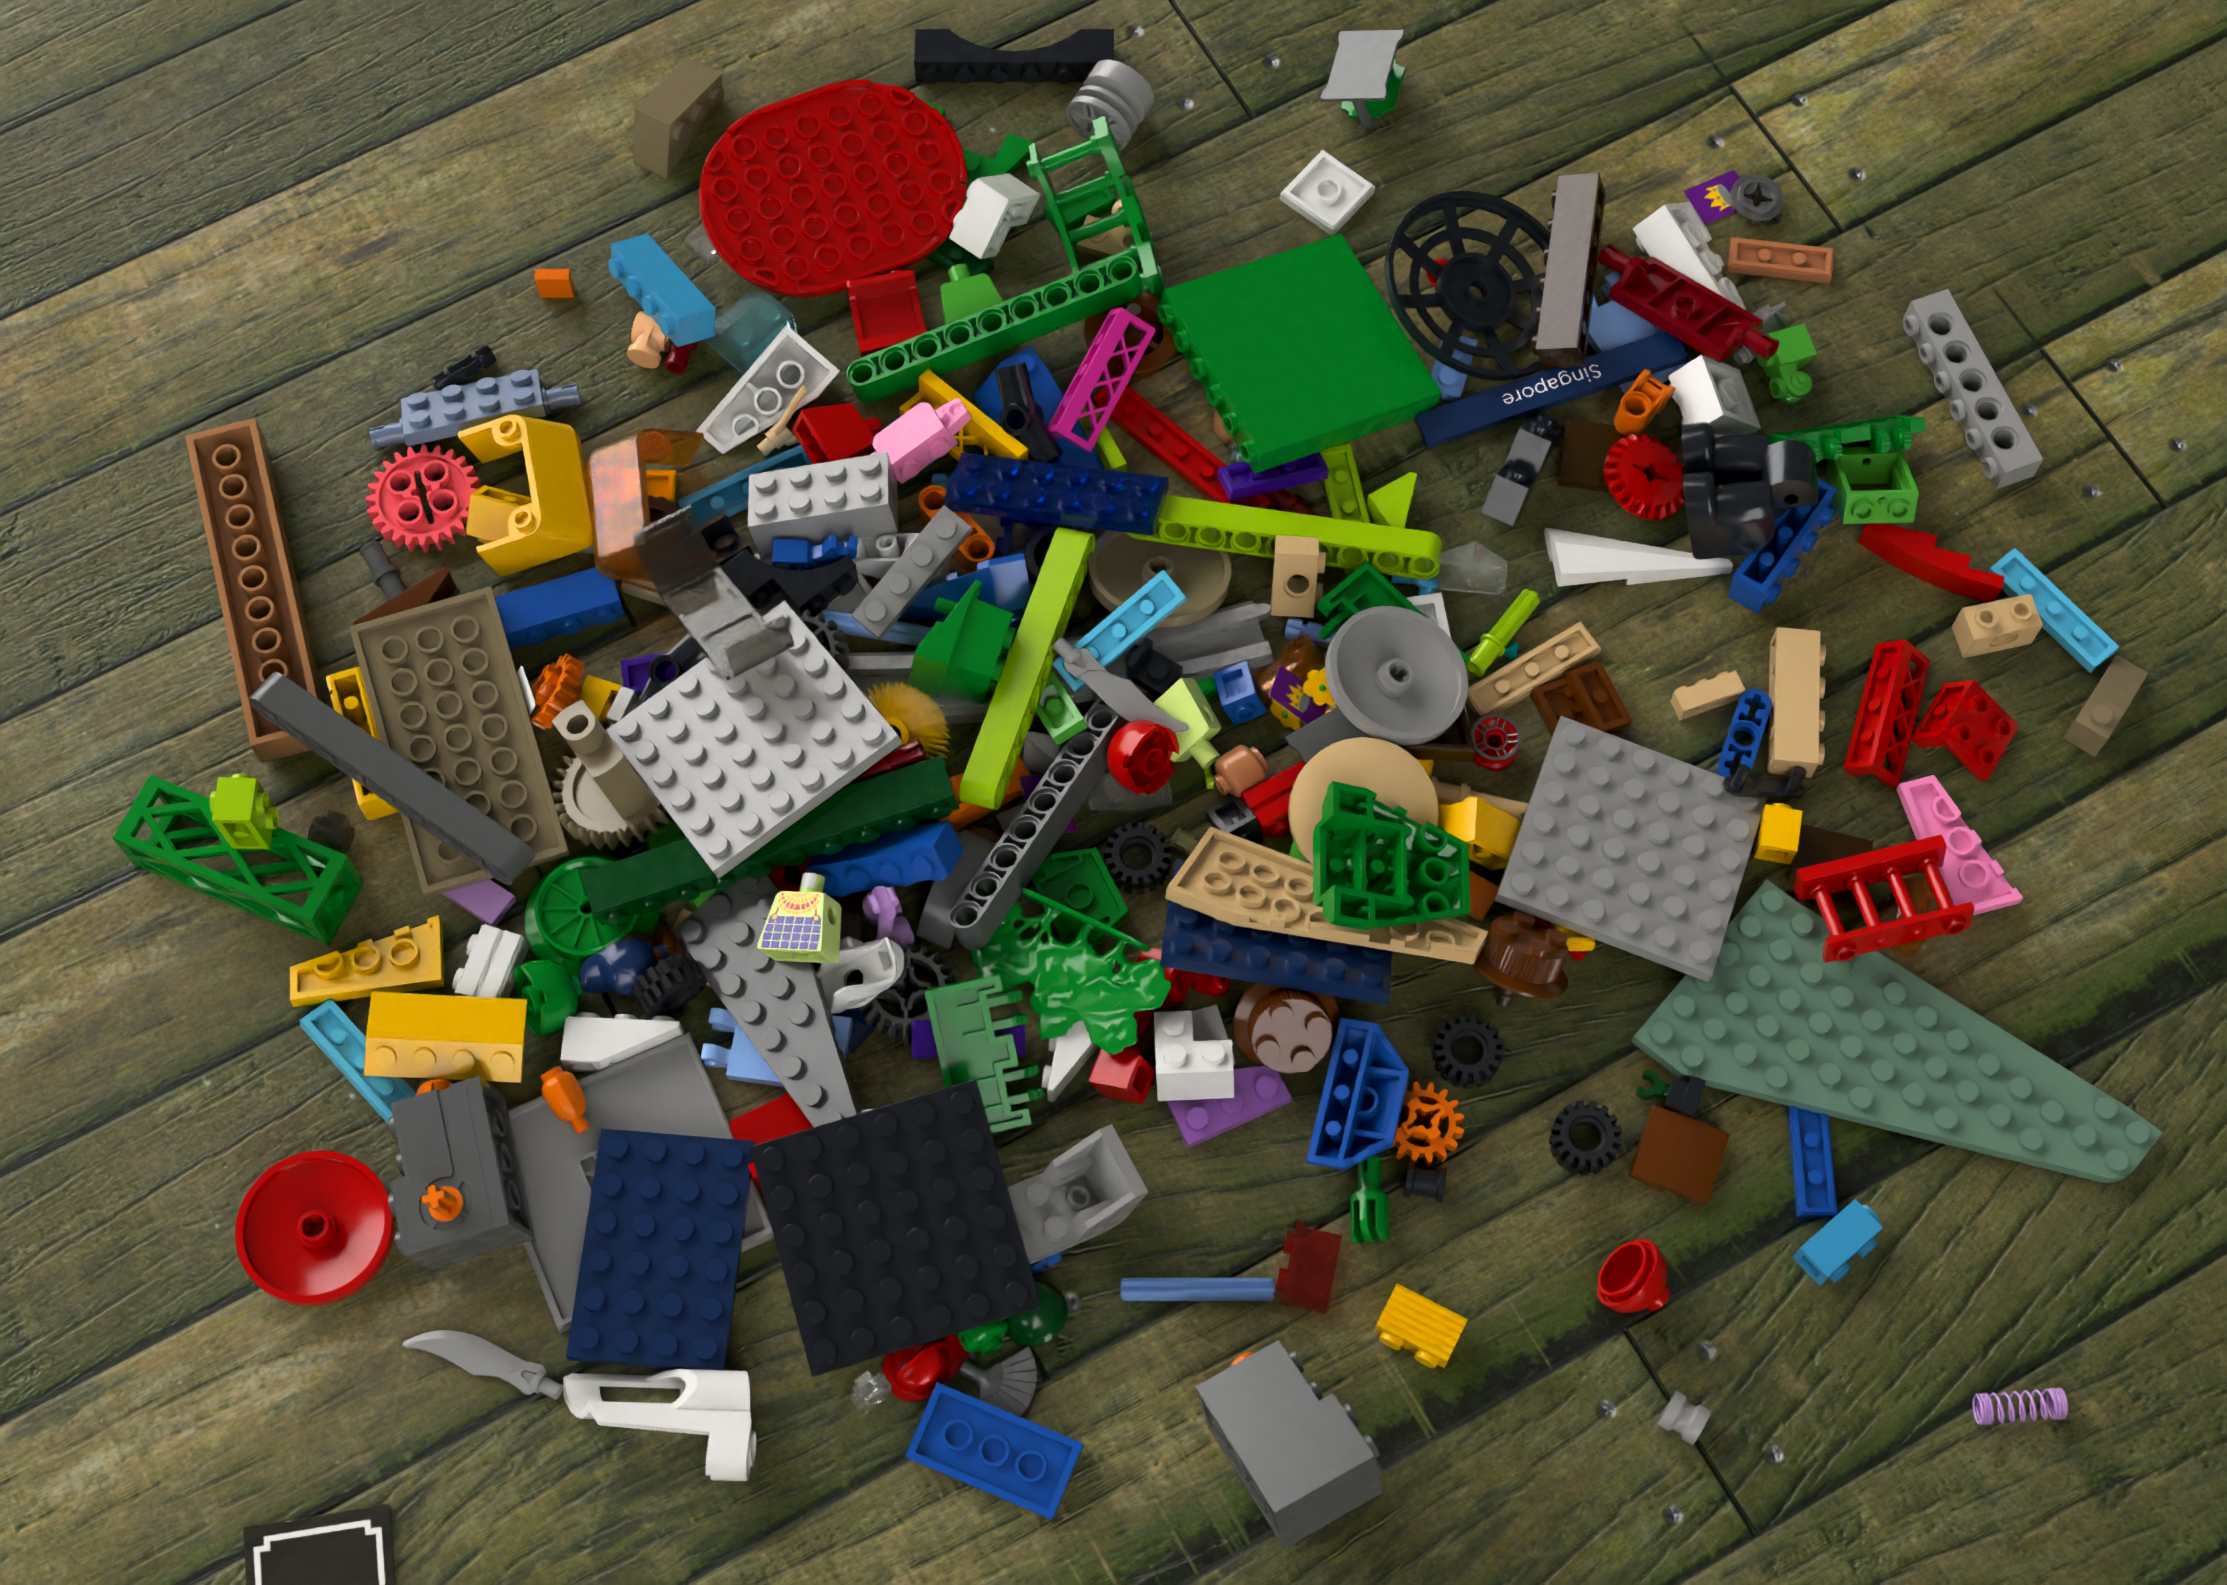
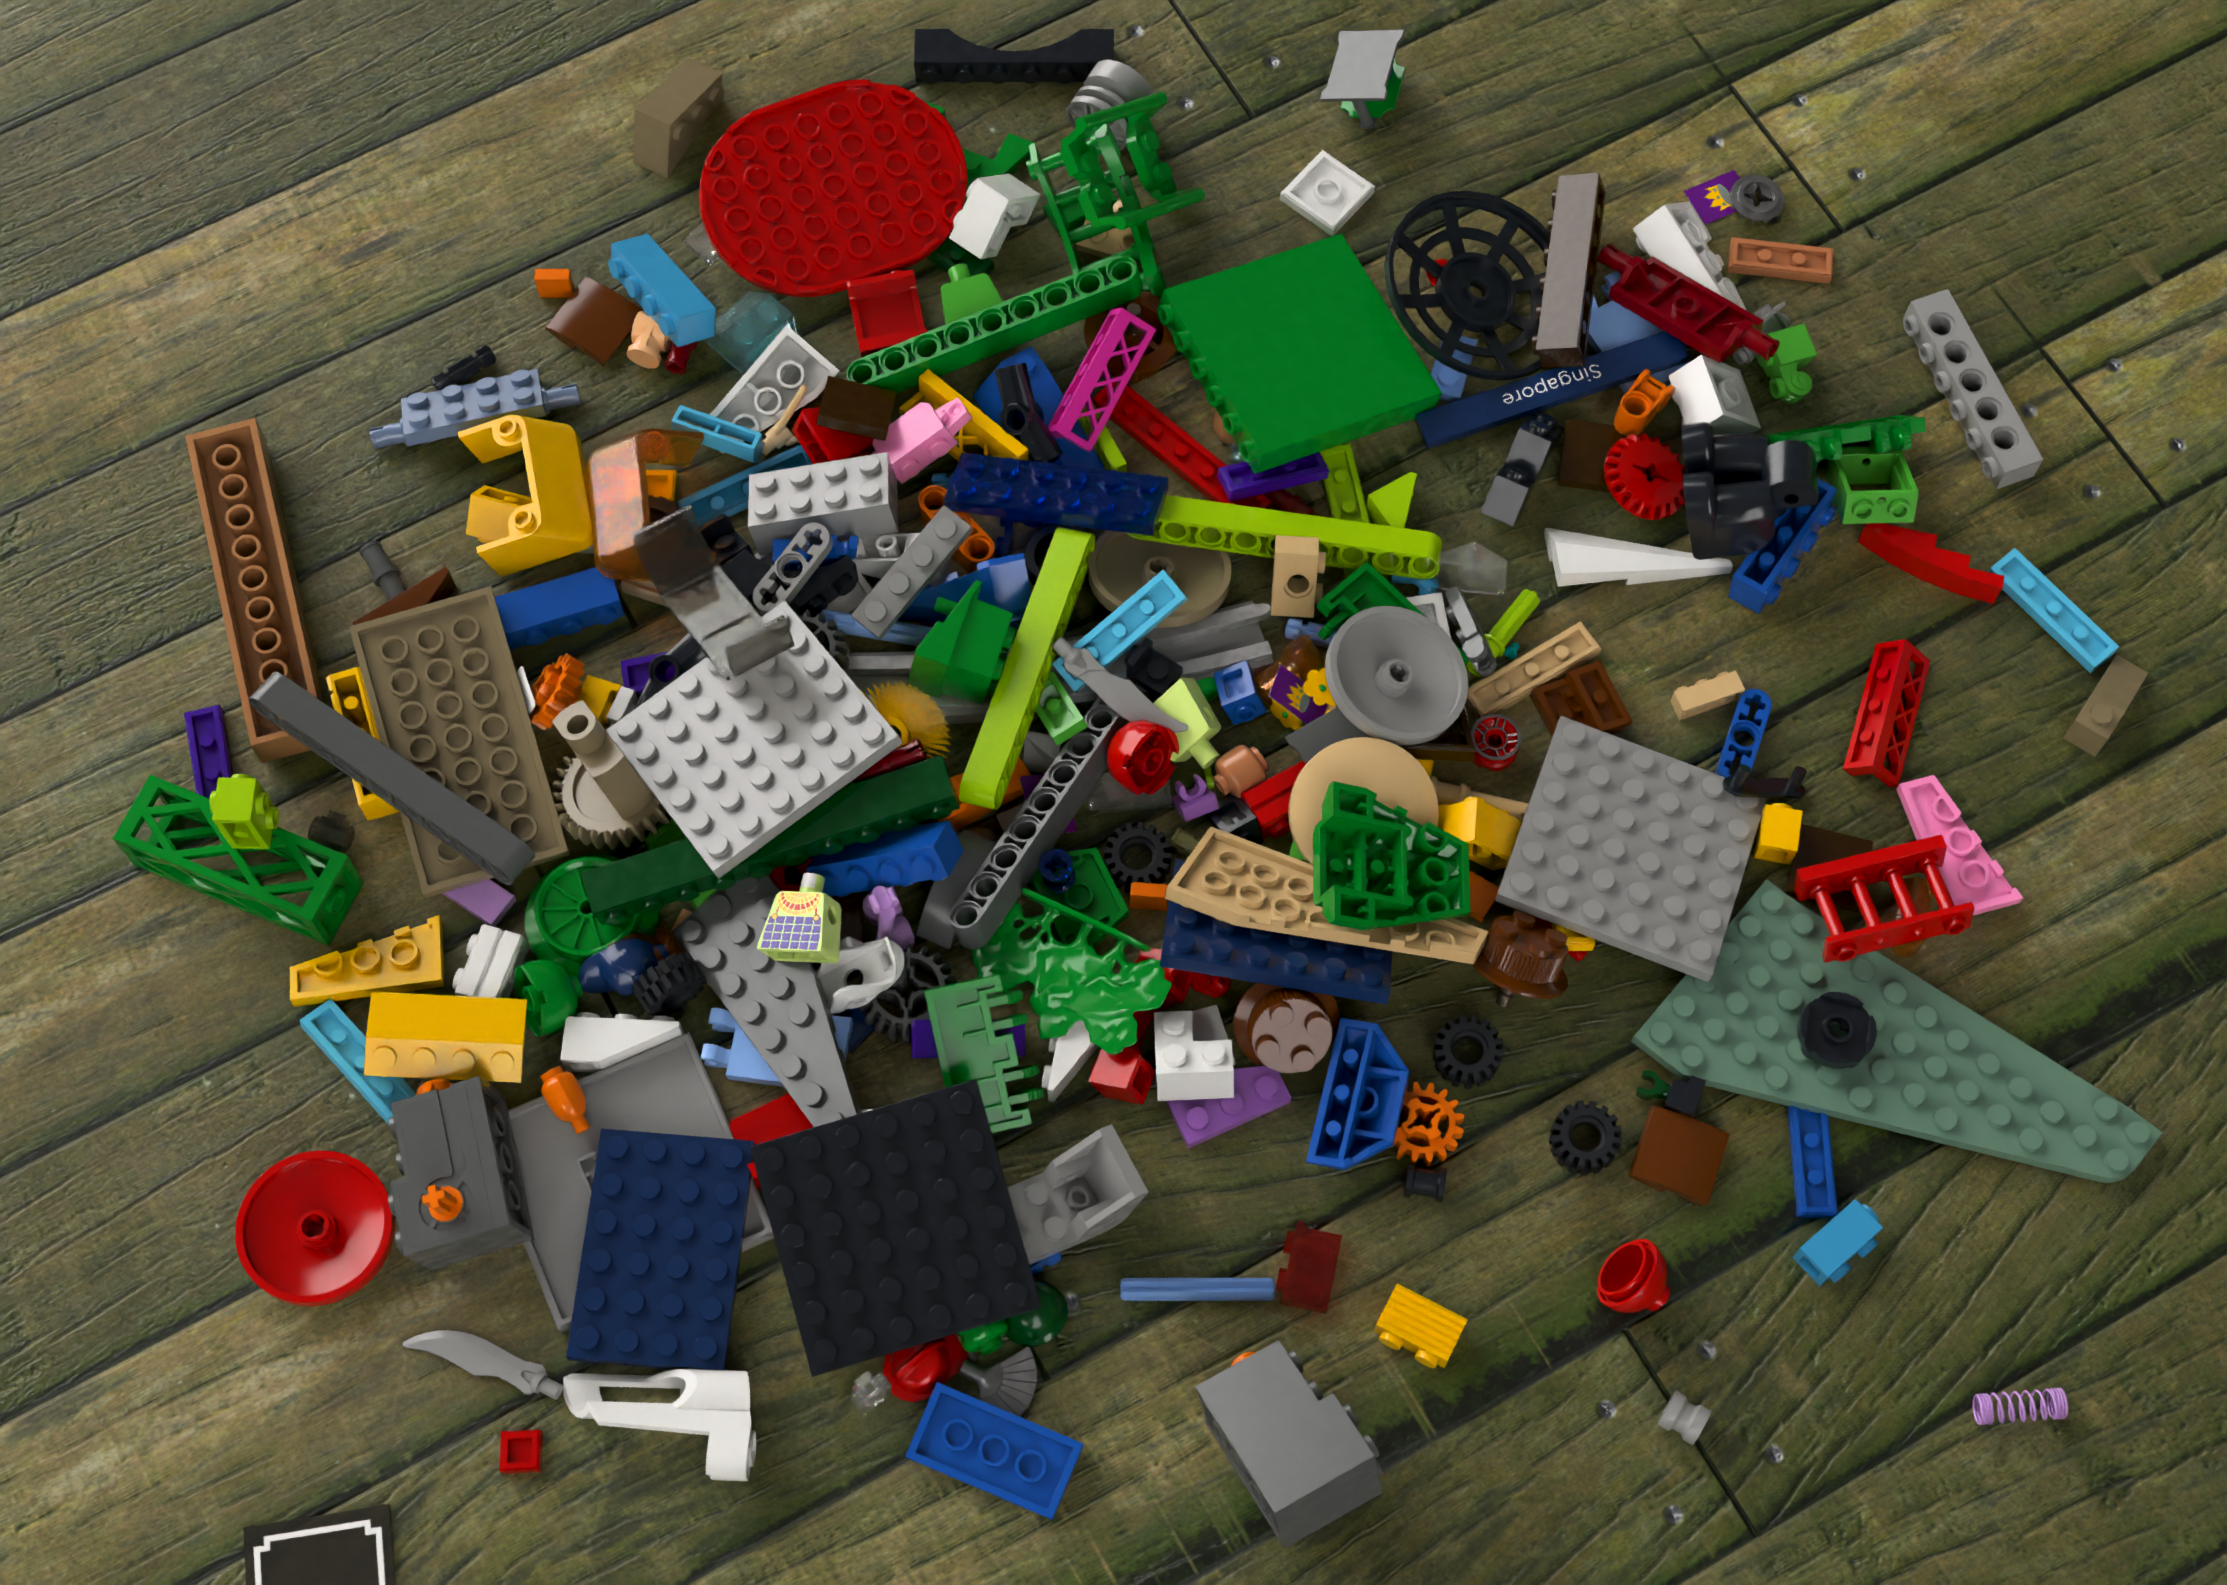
(208, 748): none -> dark purple tile
(392, 507): coral gear -> none
(521, 1451): none -> red tile
(594, 320): none -> reddish brown slope
(716, 438): none -> medium azure piece
(817, 553): none -> light grey beam
(856, 408): none -> dark brown tile
(1066, 876): none -> clear blue bush
(1142, 145): none -> green piece
(1148, 896): none -> orange tile
(1194, 801): none -> medium lavender tile
(1369, 1205): green arm -> none
(1471, 634): none -> dark grey hinge
(1795, 701): tan brick -> none
(1819, 1043): none -> black plate
(1968, 726): red bracket -> none
(1997, 625): tan brick -> none

